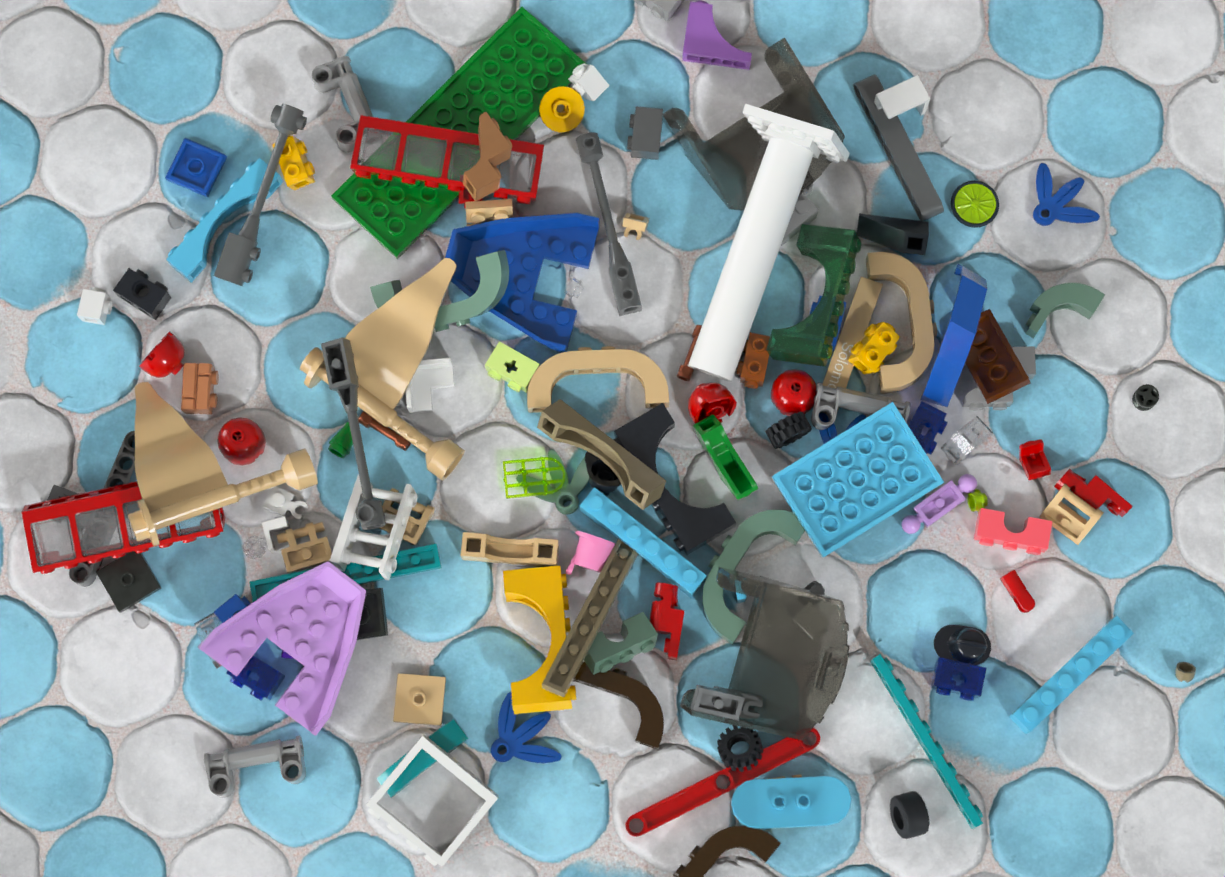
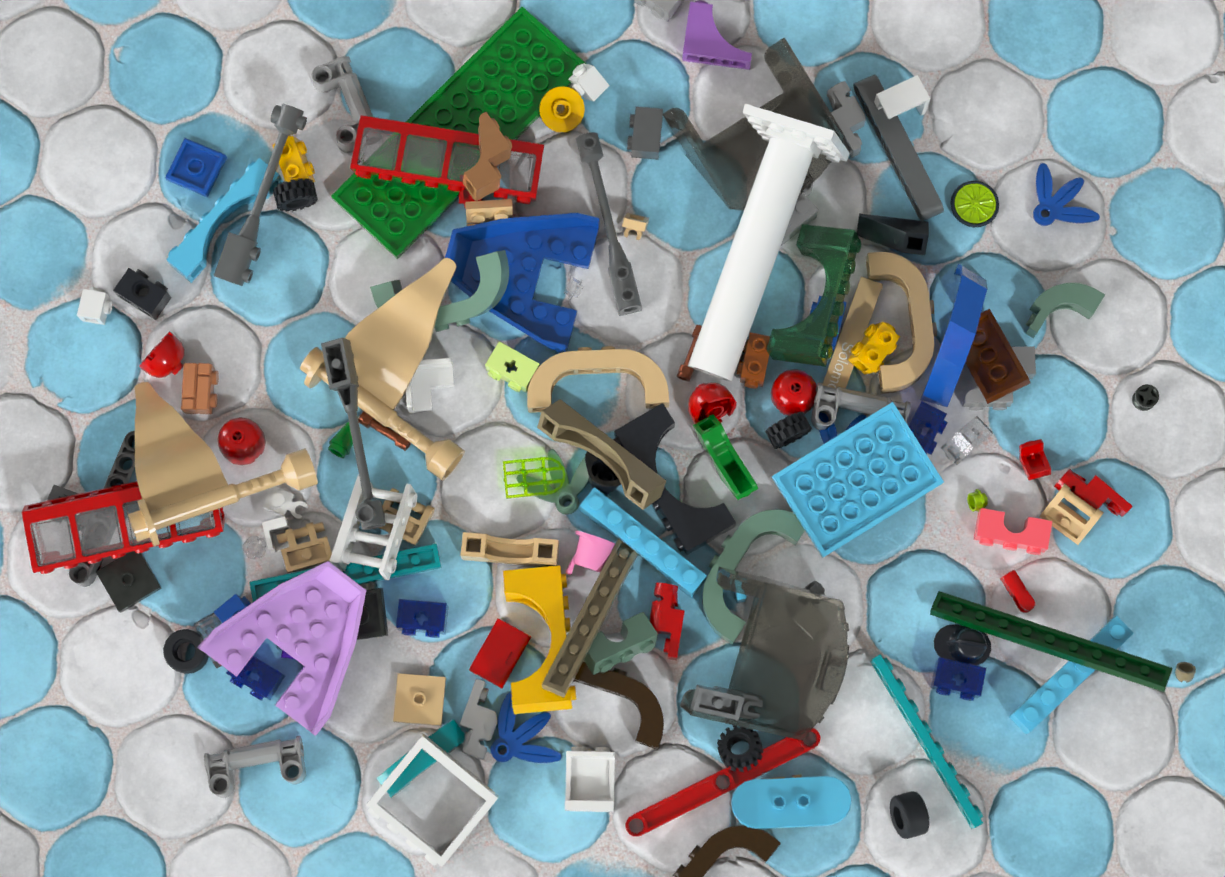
(171, 656): none -> black tyre
(295, 195): none -> black tyre
(411, 609): none -> clear blue brick
(478, 720): none -> light grey plate
(499, 653): none -> red piece
(590, 780): none -> white panel
(847, 115): none -> light grey plate
(939, 503): lavender plate -> none
(1051, 641): none -> dark green plate

